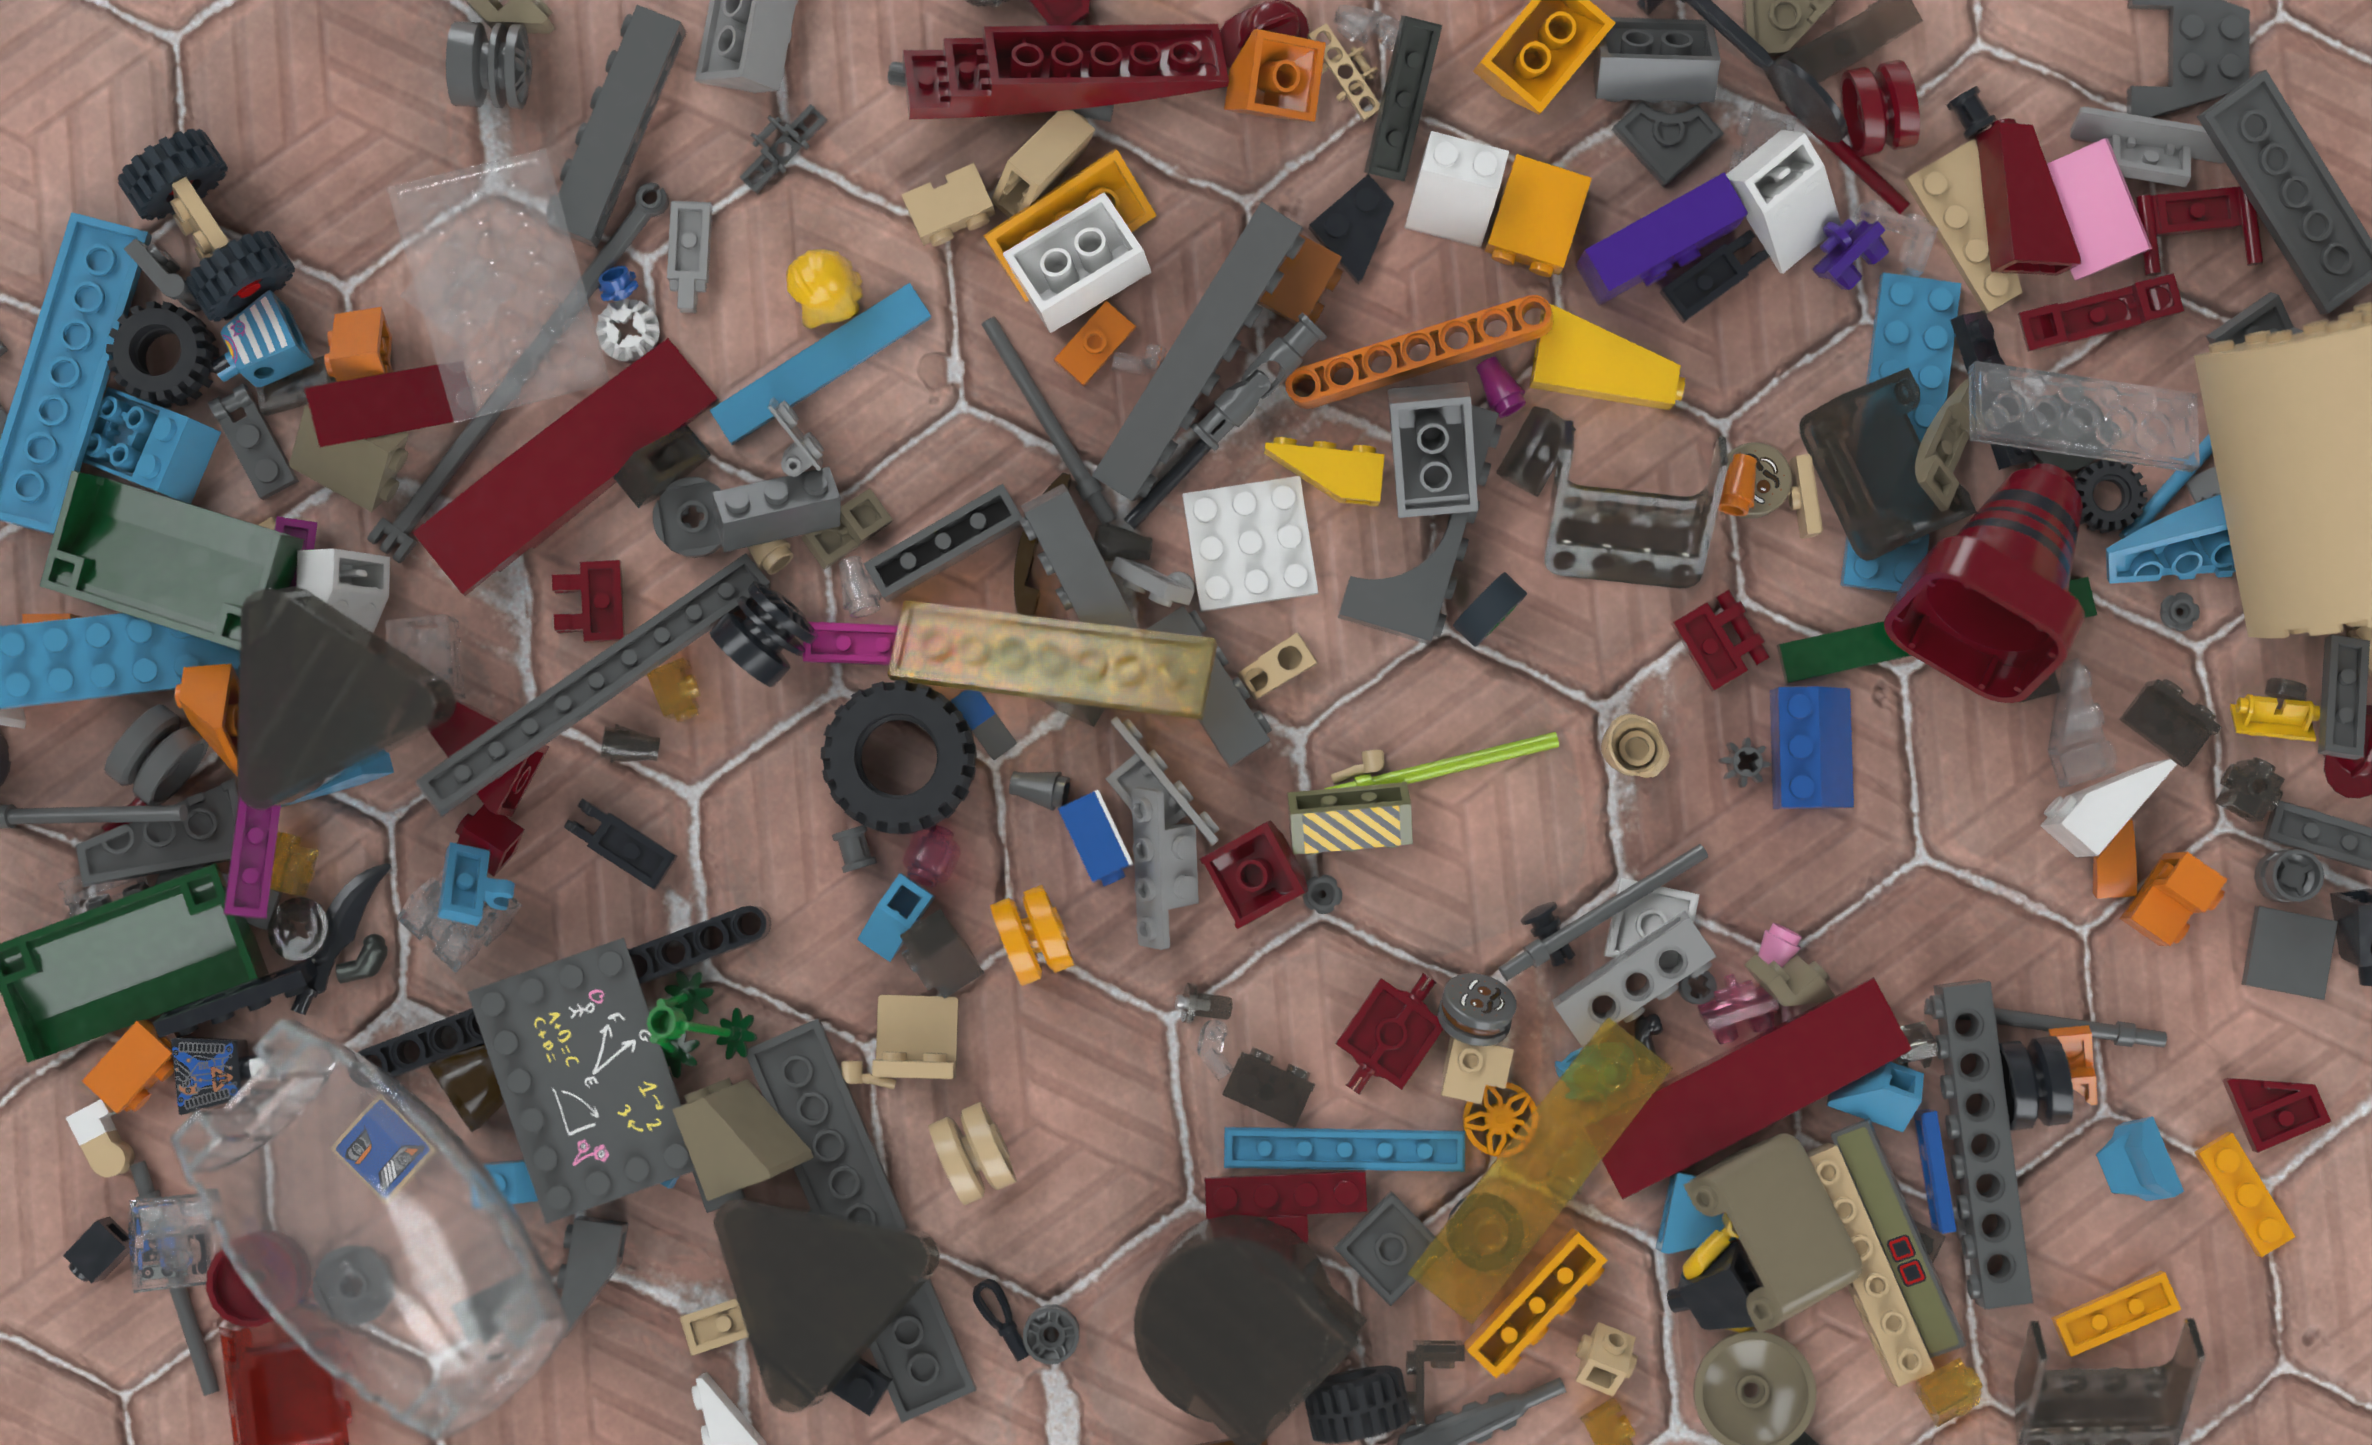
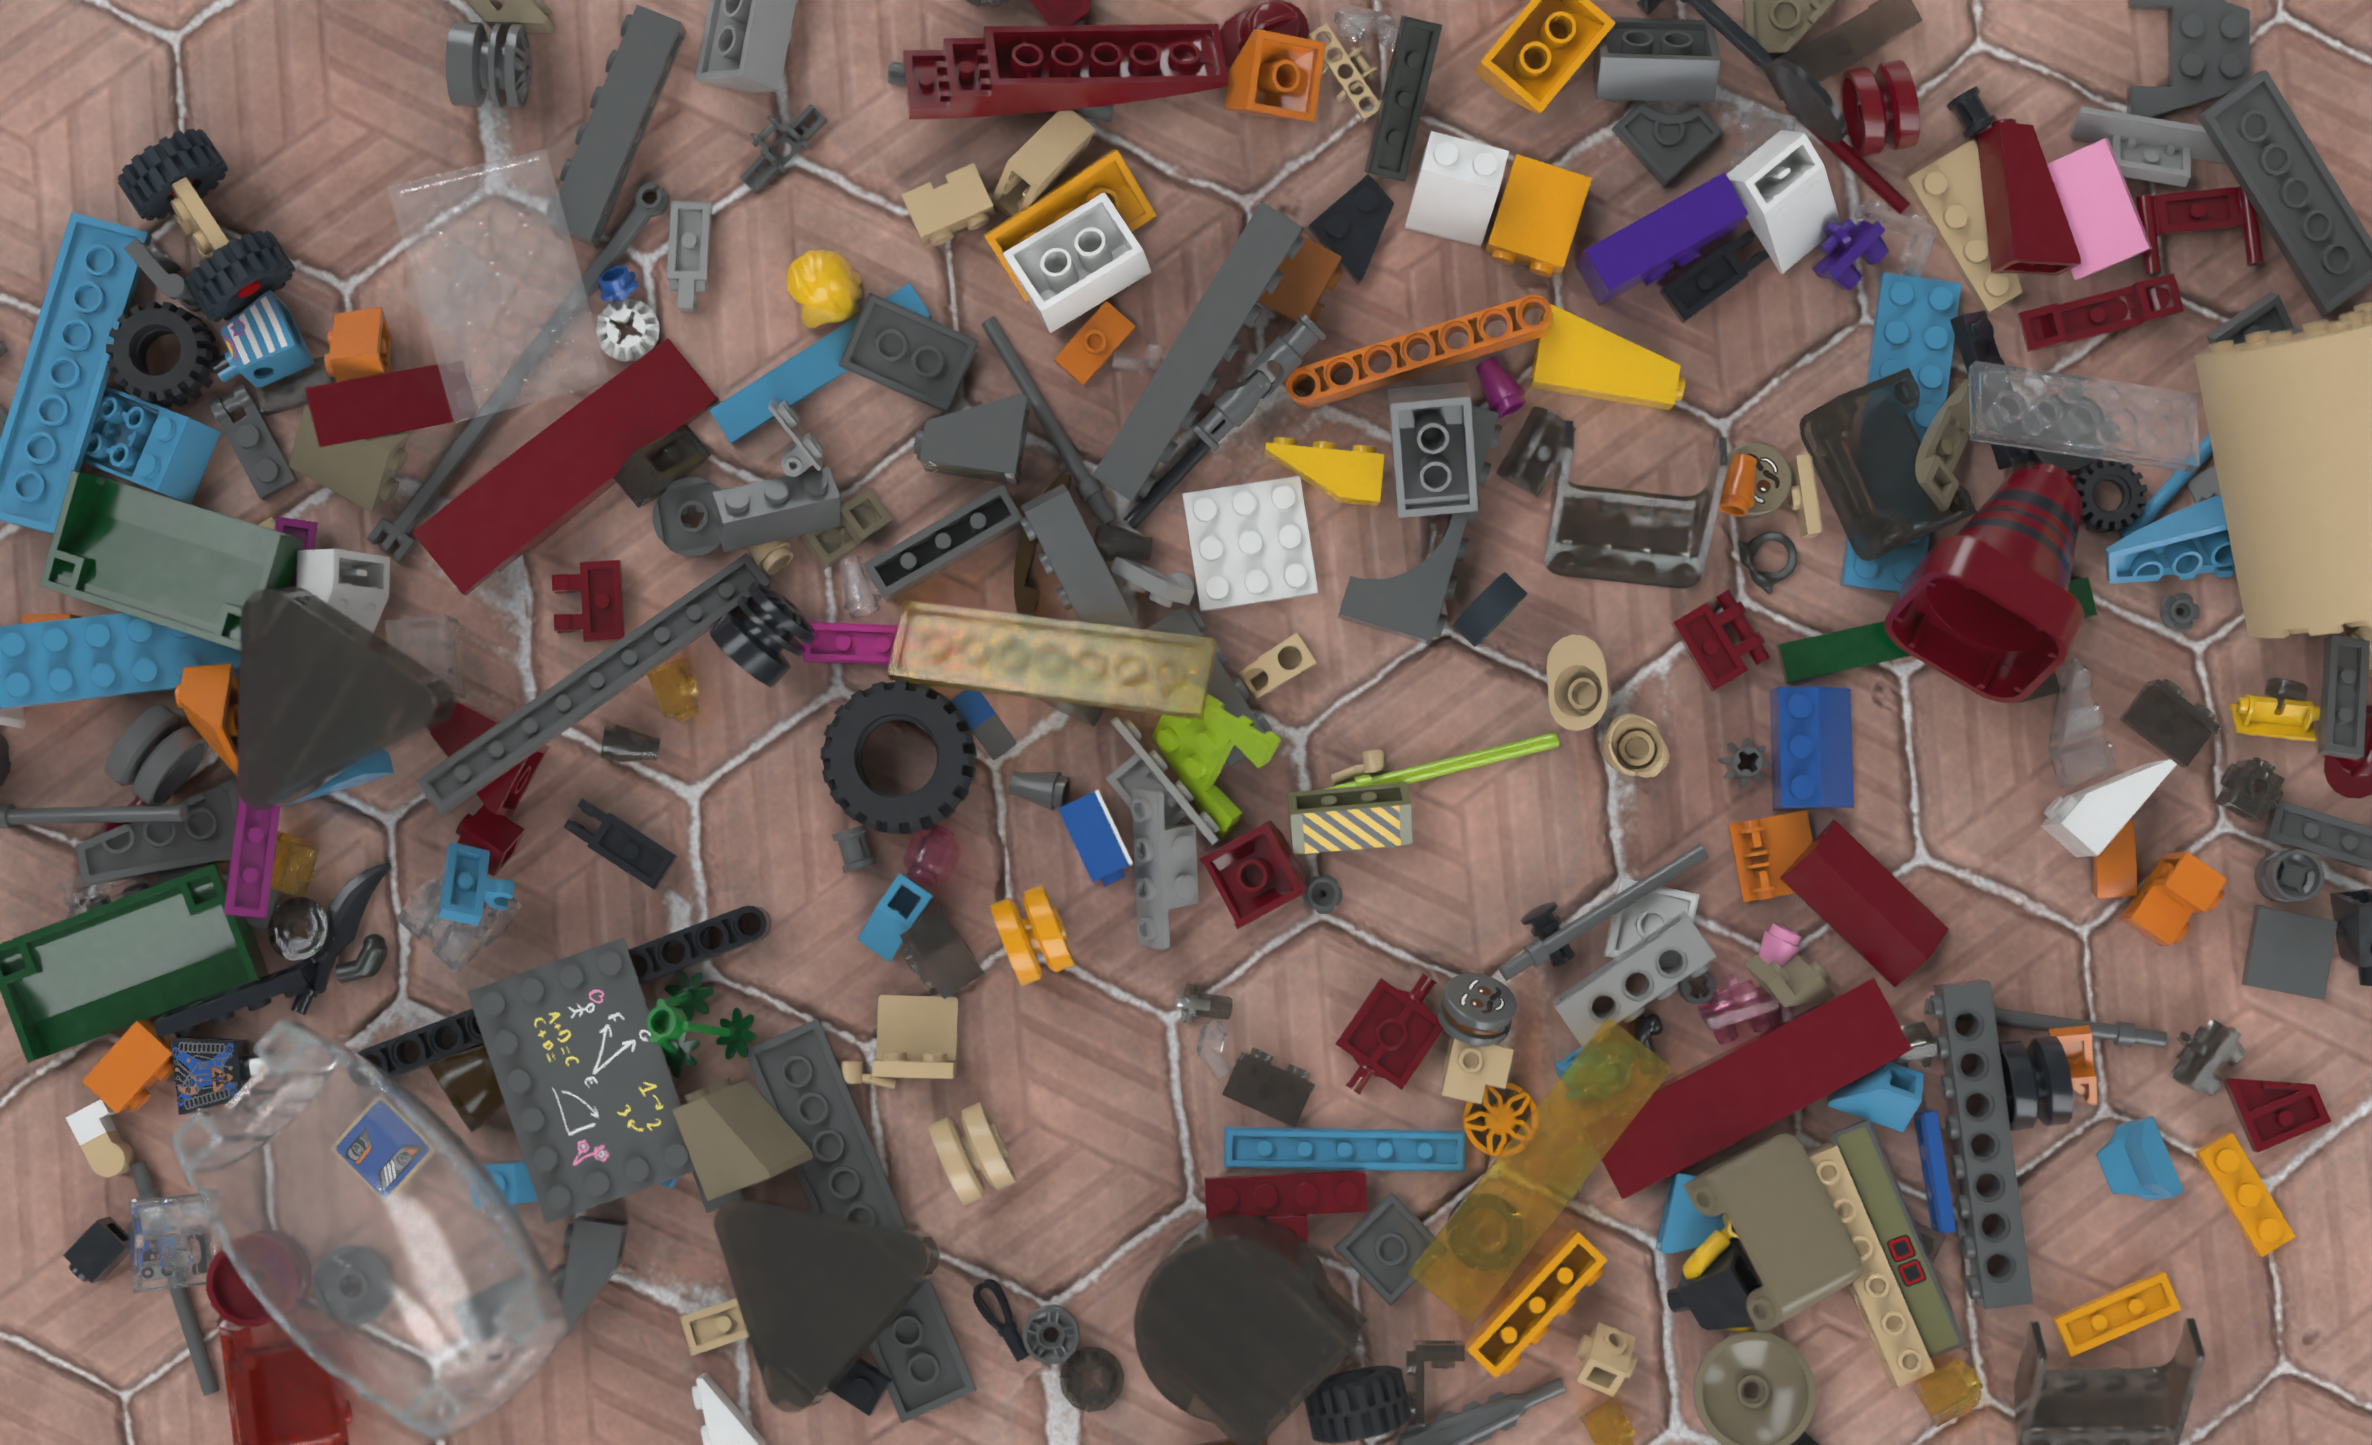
(908, 353): none -> dark grey tile
(977, 441): none -> dark grey slope
(1088, 1360): none -> clear smoke gear
(1200, 749): none -> lime wing
(1577, 682): none -> tan piece
(1766, 850): none -> orange hinge
(1767, 579): none -> pearl dark grey piece
(1865, 904): none -> dark red slope
(2203, 1055): none -> clear smoke hips

